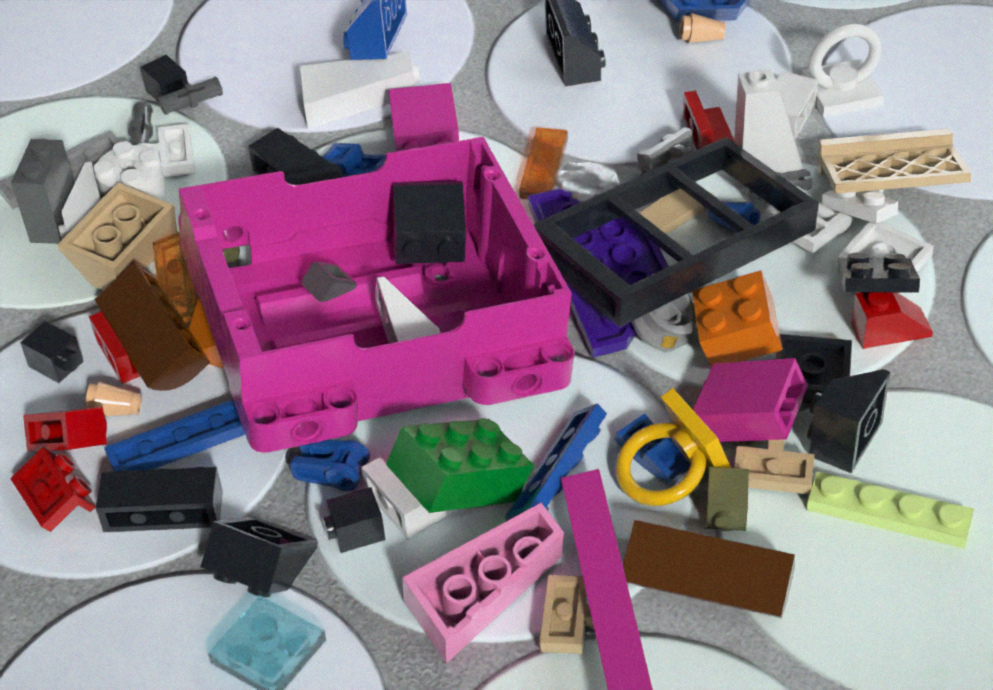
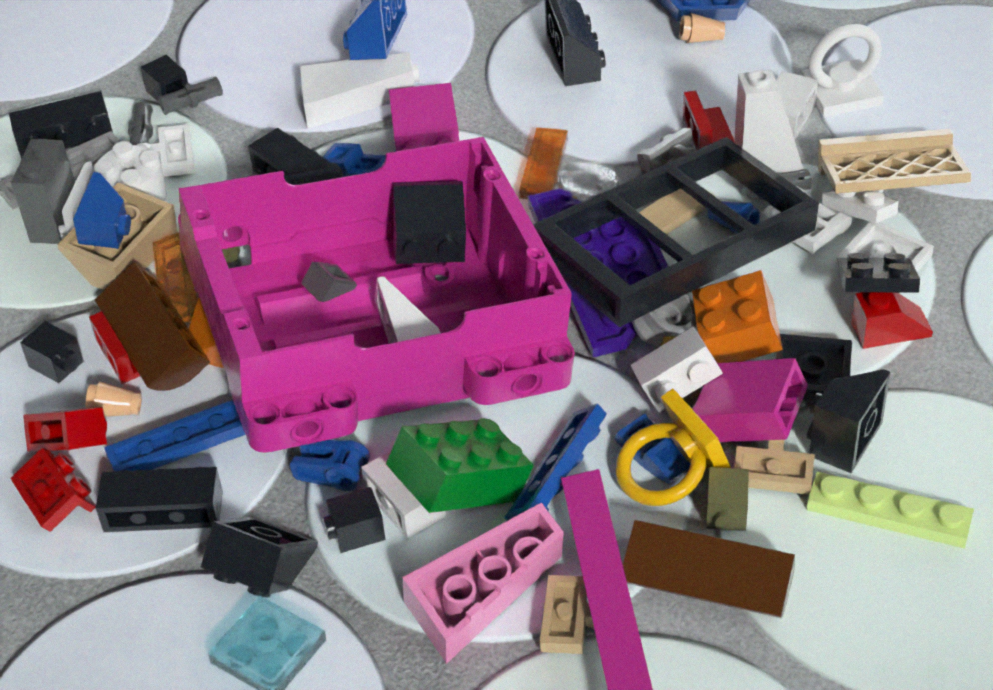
(69, 120): none -> black brick
(101, 215): none -> blue slope
(679, 365): none -> white brick

